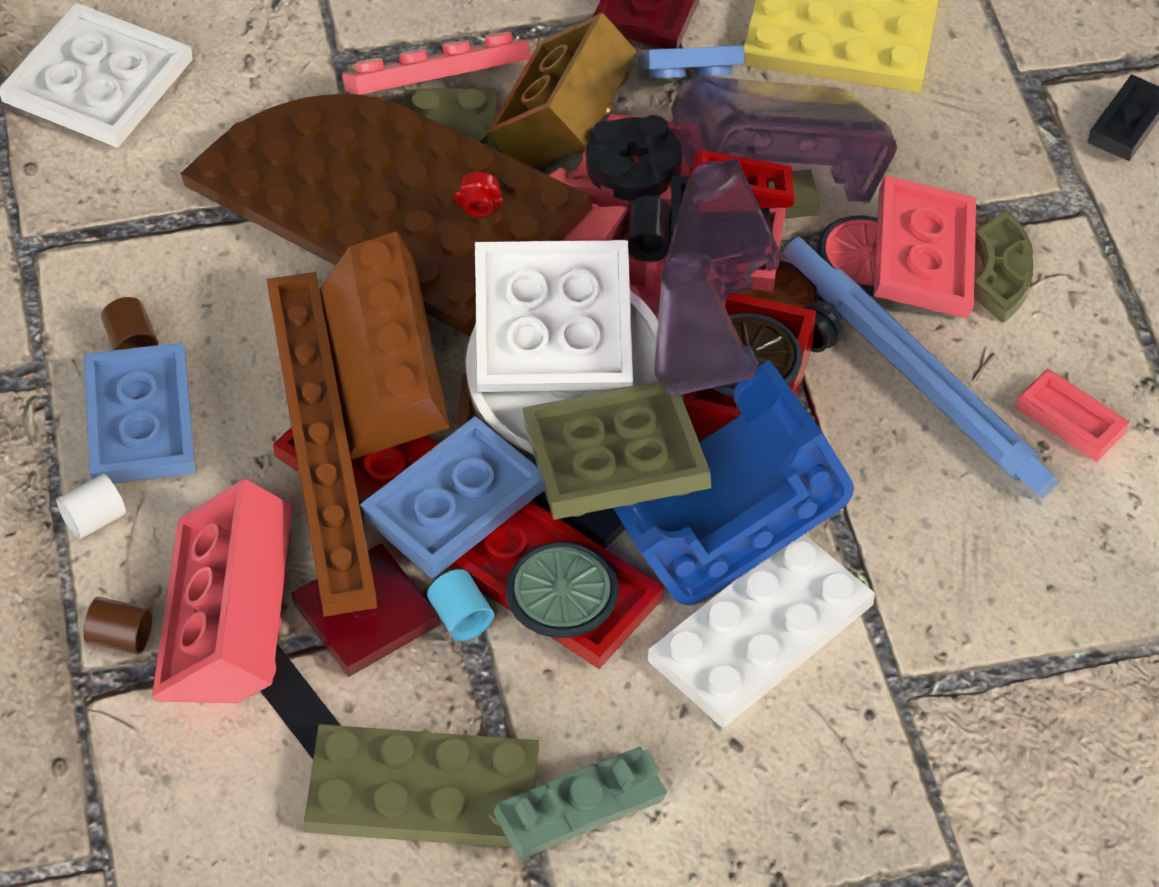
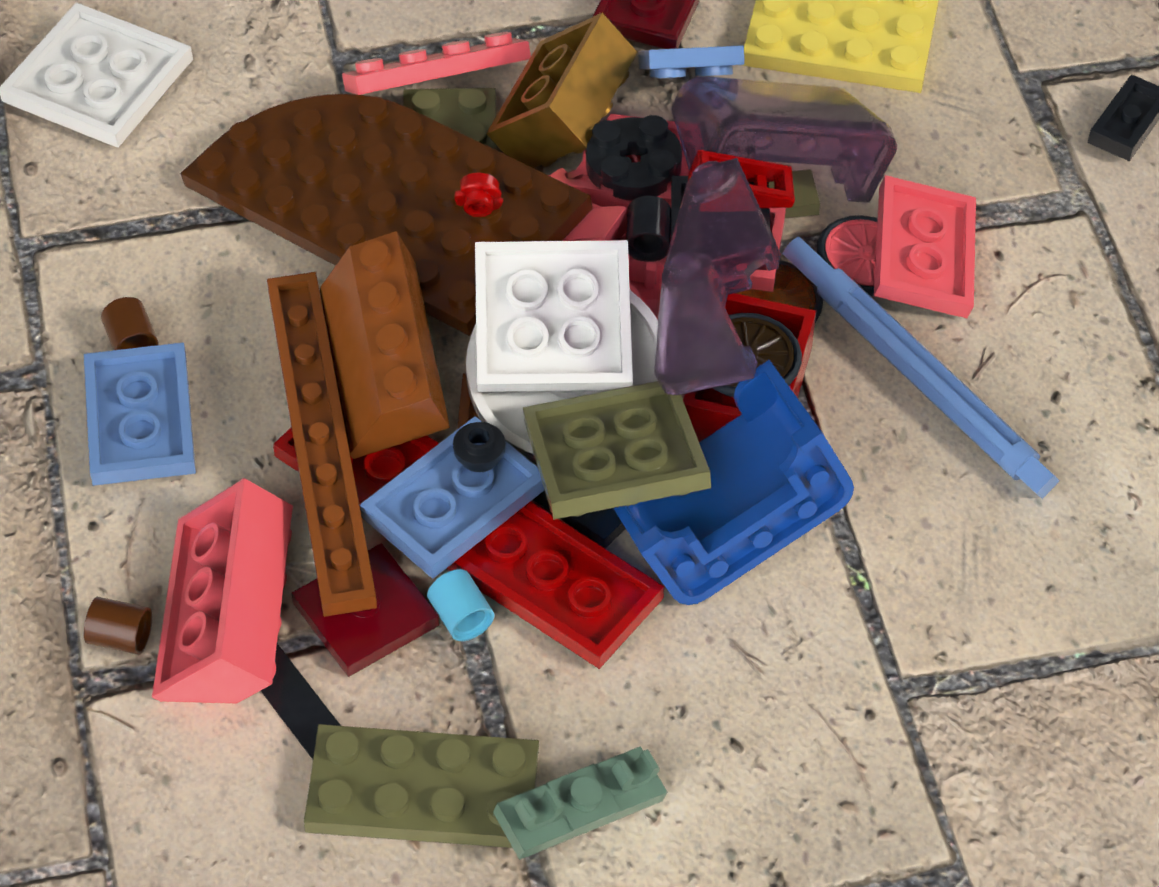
(91, 506): white beam -> none
(479, 457): none -> black plate
(562, 589): sand green wheel -> none
(760, 629): white plate -> none
(827, 326): black plate -> none
(1006, 265): olive tile -> none
(1072, 415): coral tile -> none

